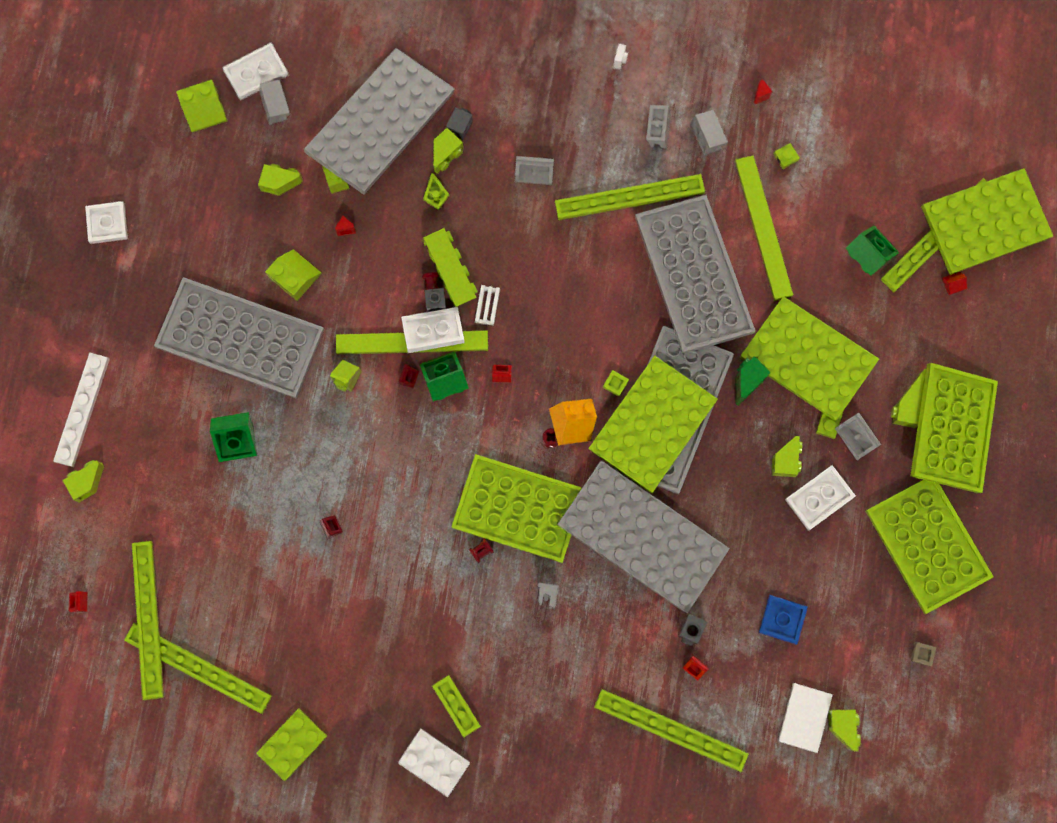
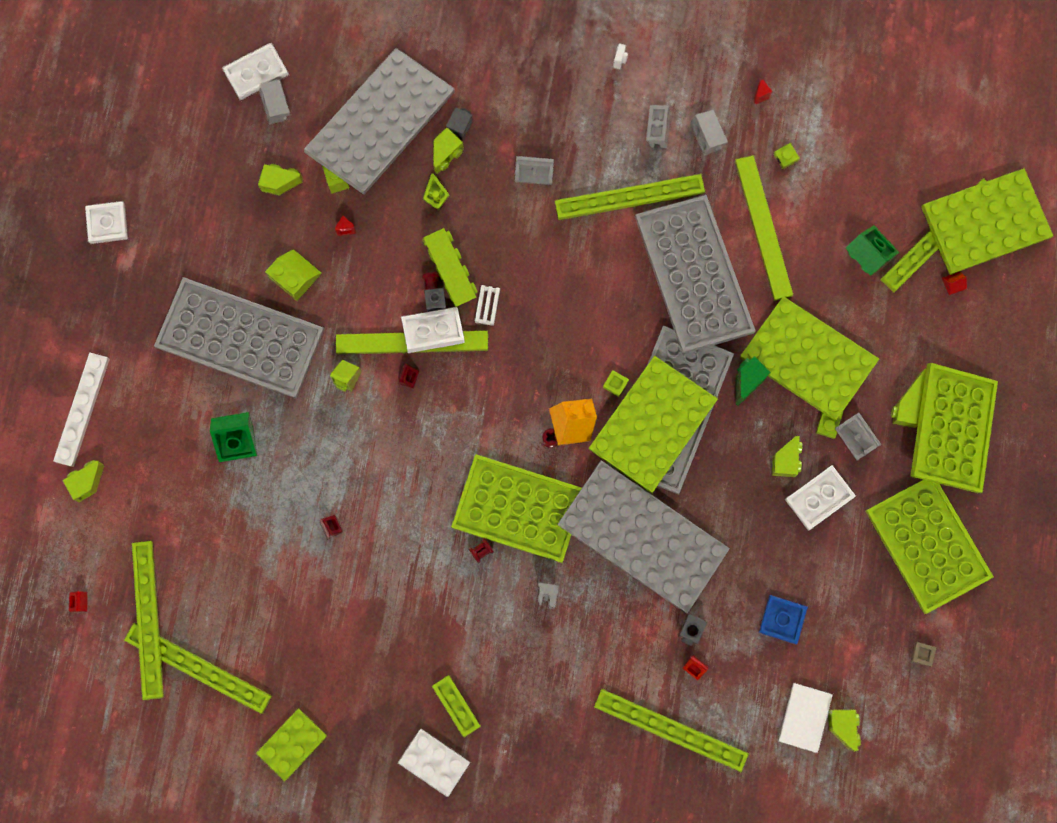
(201, 106): lime slope -> none
(444, 376): green slope -> none
(501, 373): red slope -> none

